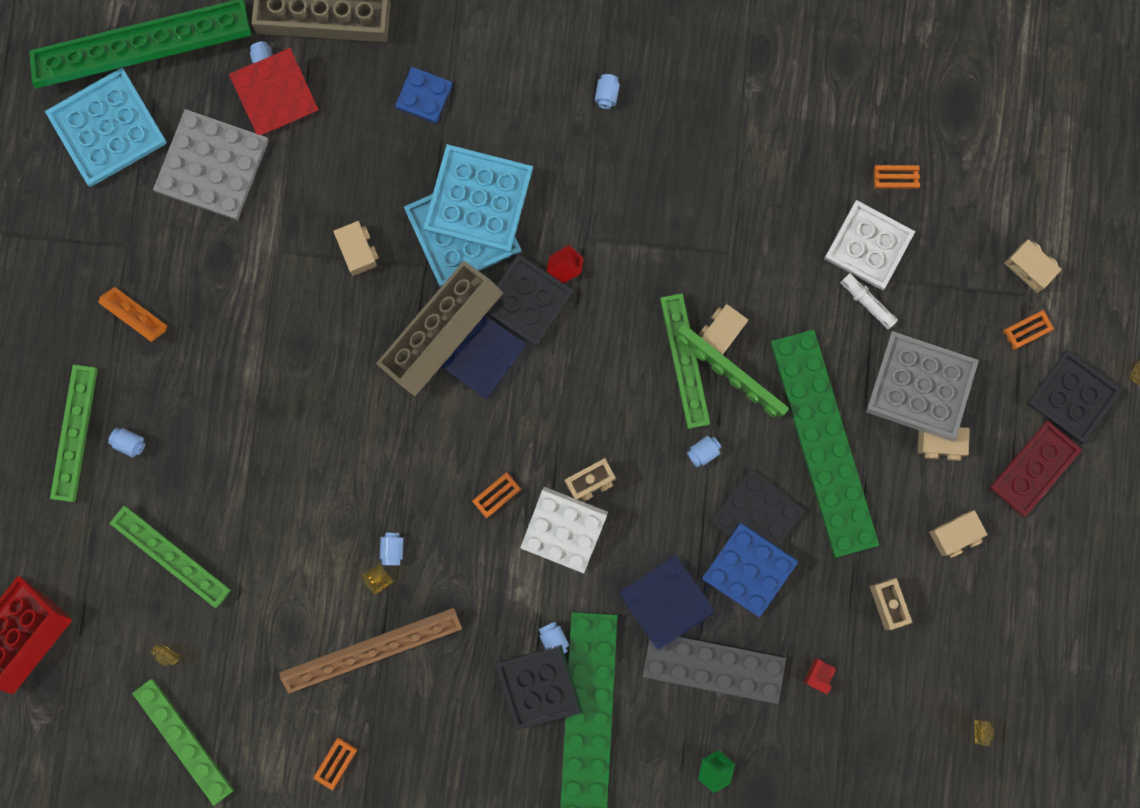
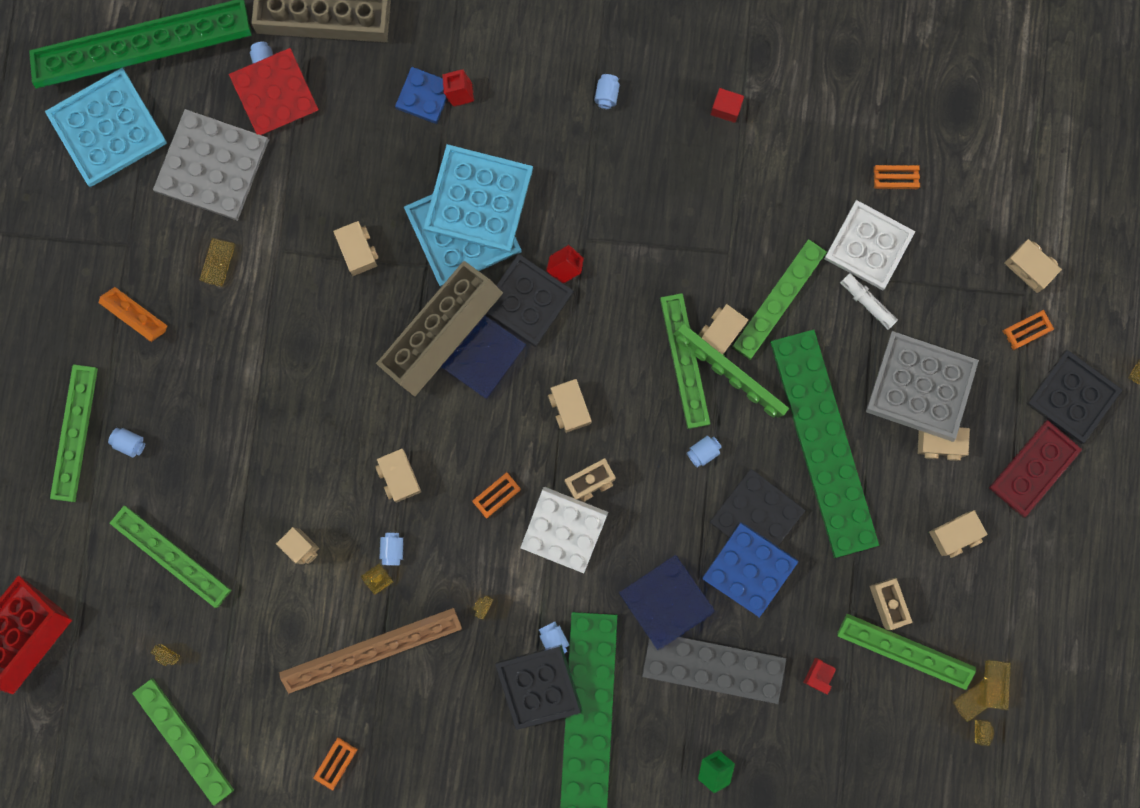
(217, 262): none -> clear yellow plate
(298, 546): none -> tan brick
(398, 476): none -> tan brick
(458, 87): none -> red panel
(482, 607): none -> clear yellow plate
(570, 406): none -> tan brick
(727, 105): none -> red panel
(779, 299): none -> bright green plate
(906, 651): none -> bright green plate
(971, 702): none -> clear yellow plate
(996, 685): none -> clear yellow plate

